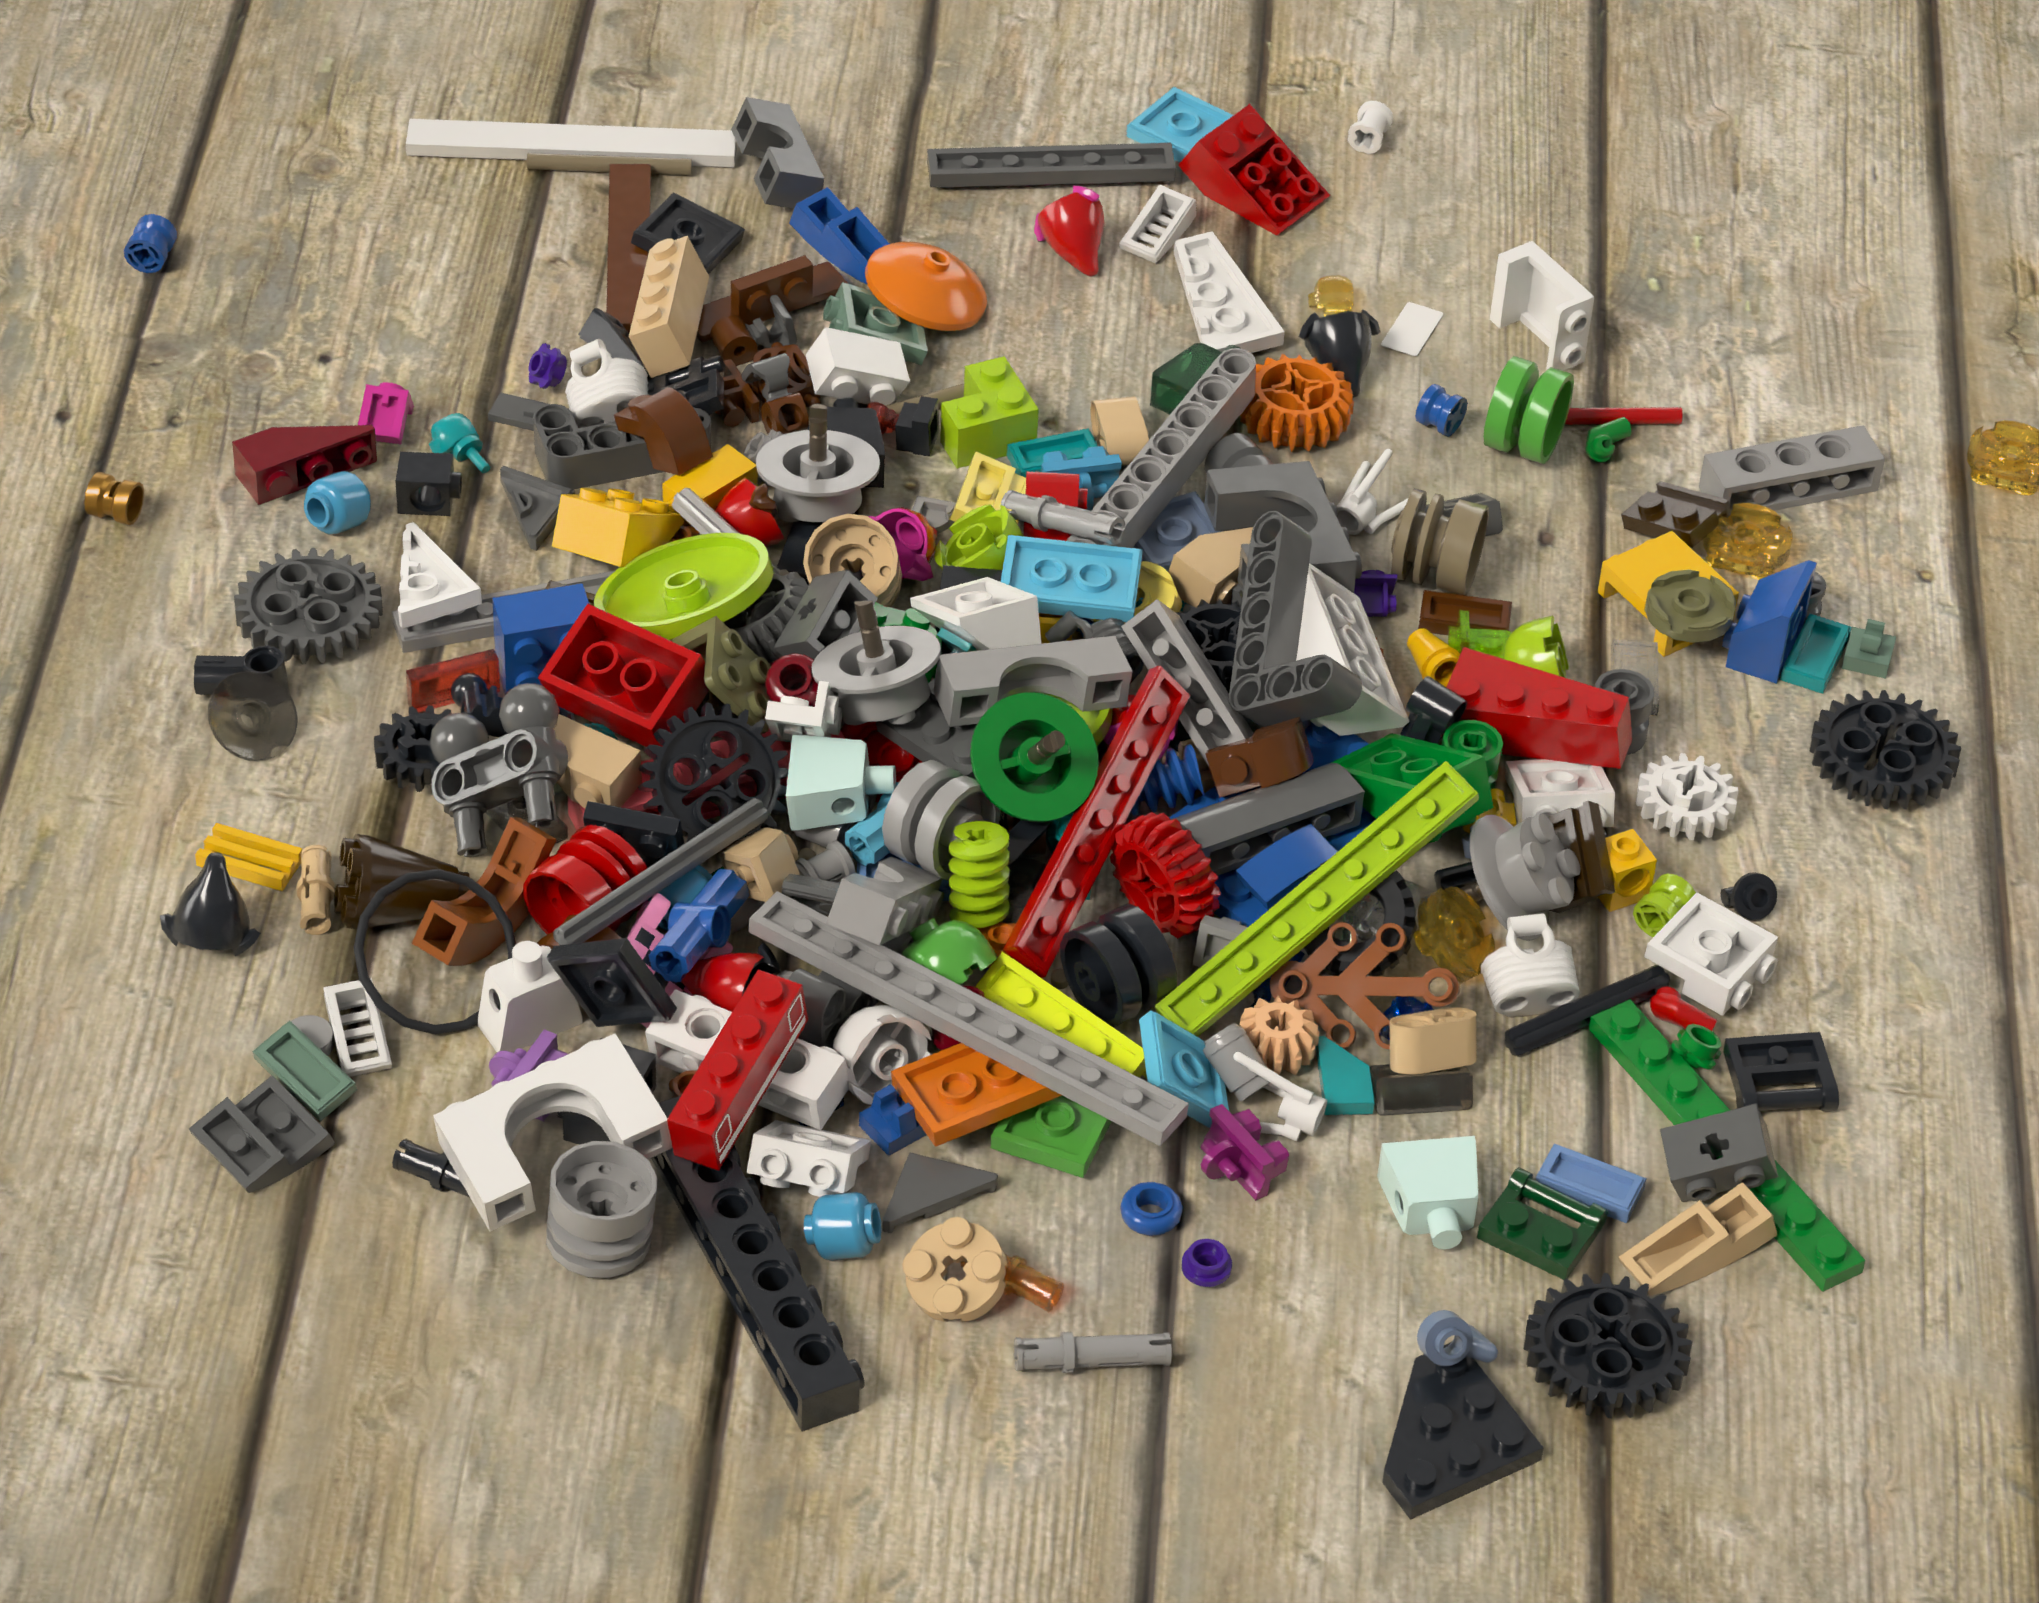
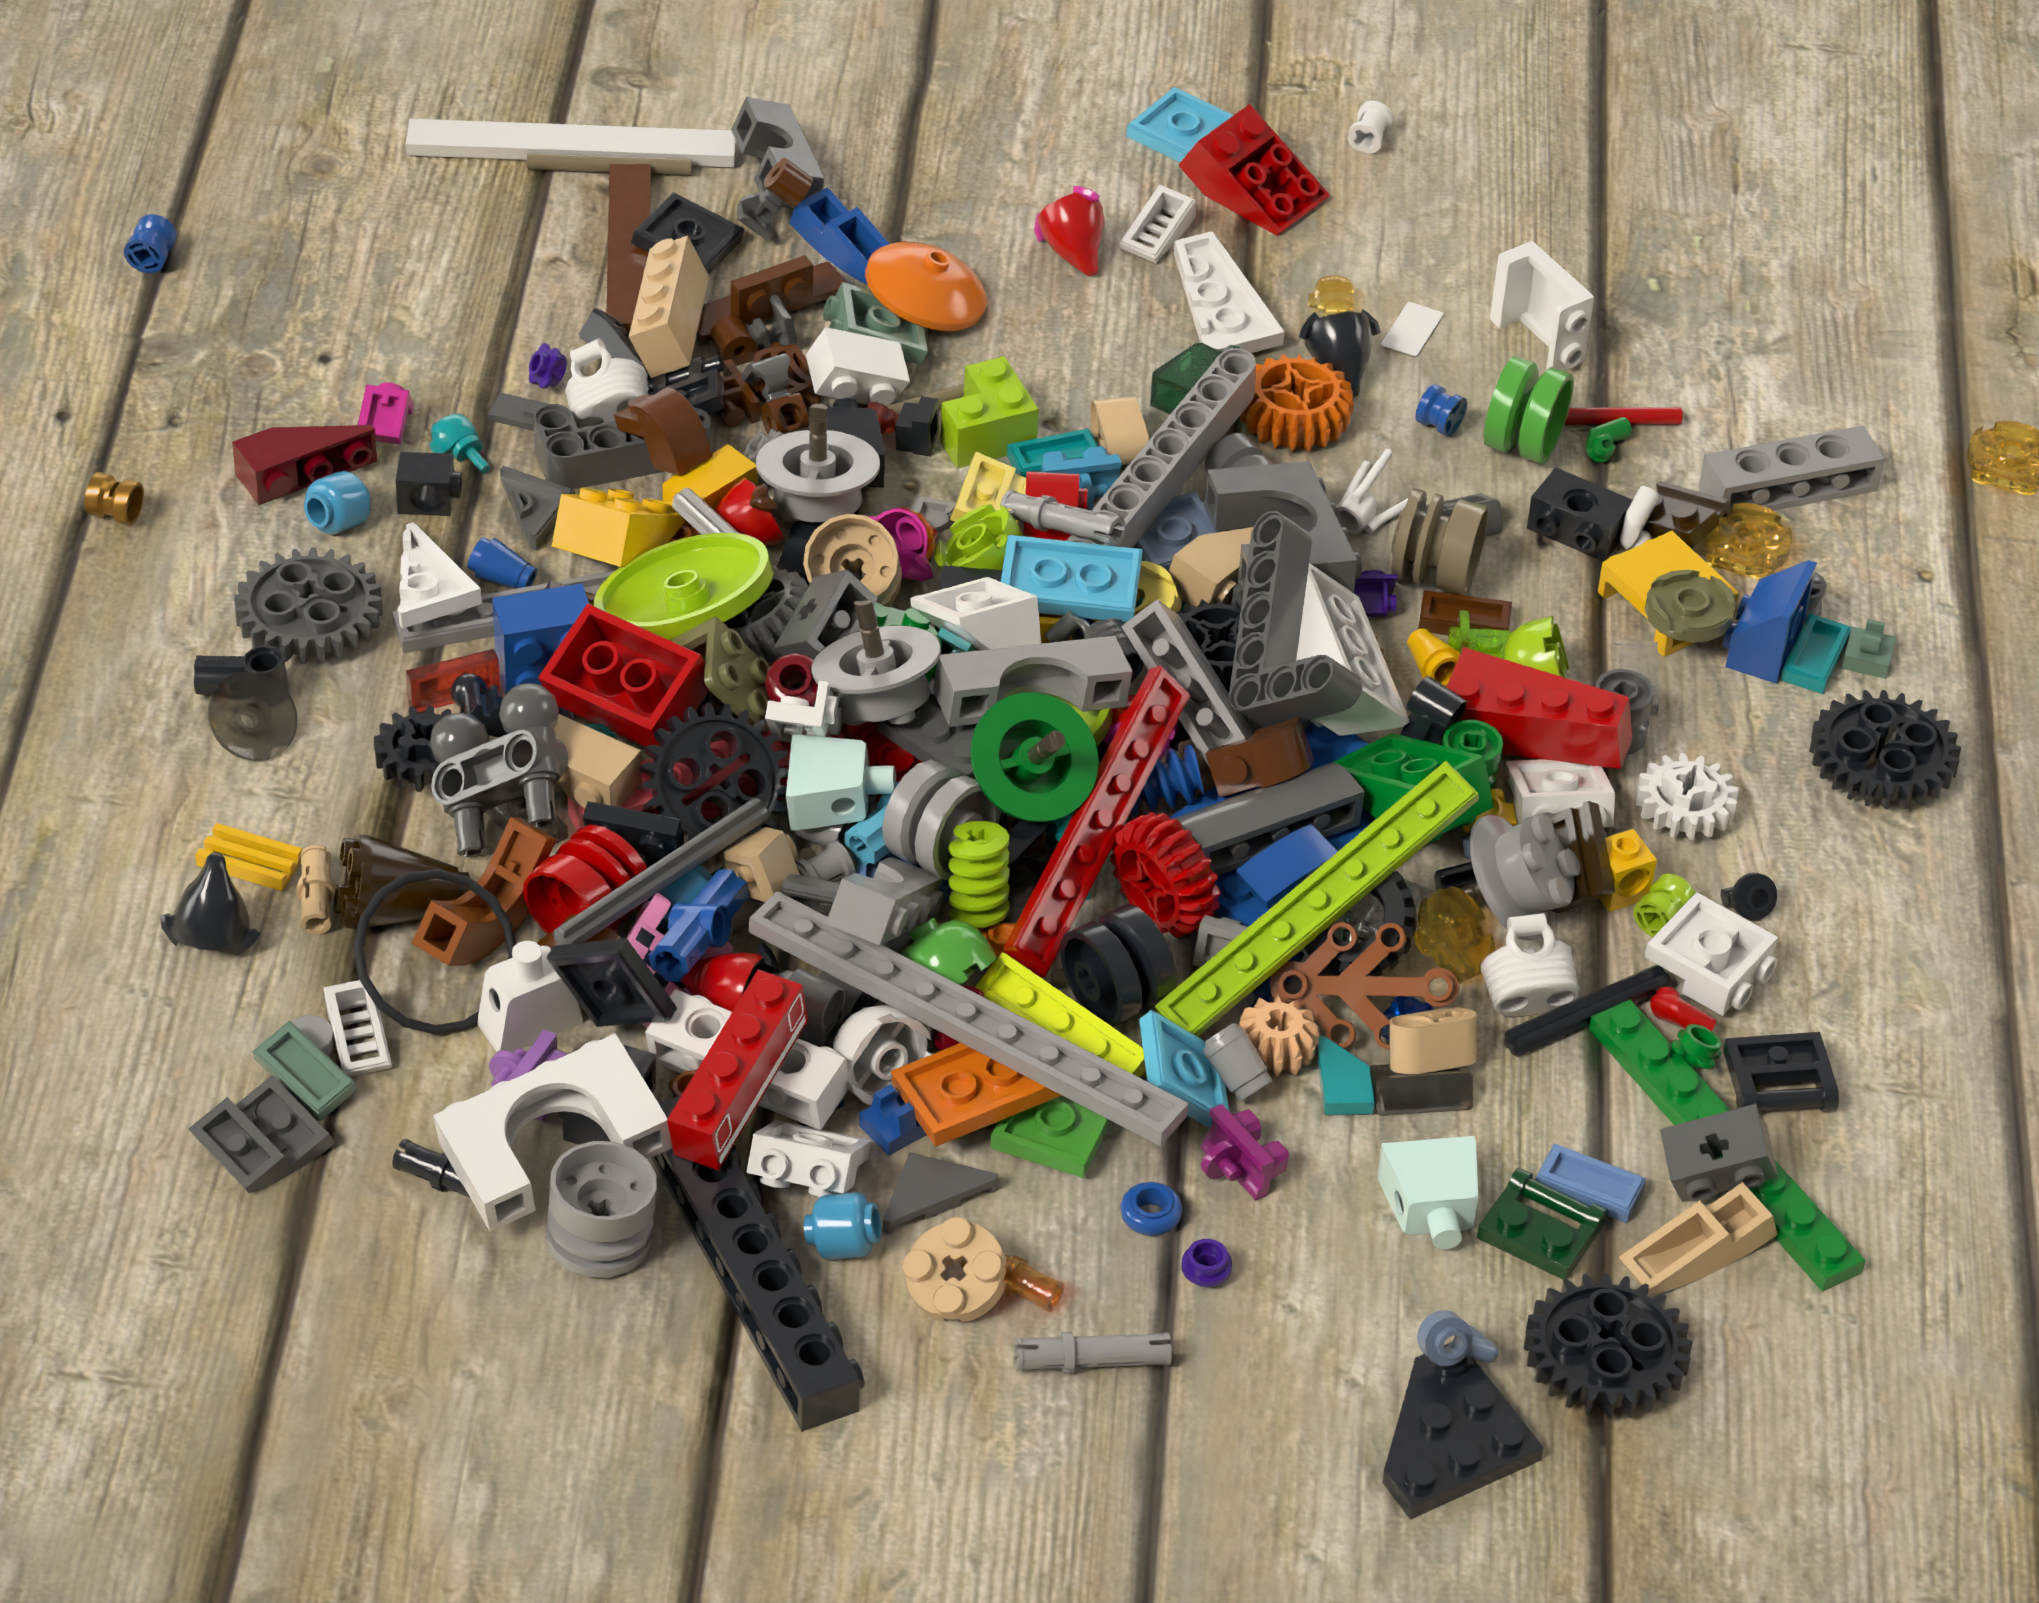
(500, 565): none -> blue cone
(783, 185): none -> leg
(1050, 165): dark grey plate -> none
(1298, 1108): white plant -> none
(1578, 514): none -> black brick
(1637, 516): none -> white arm

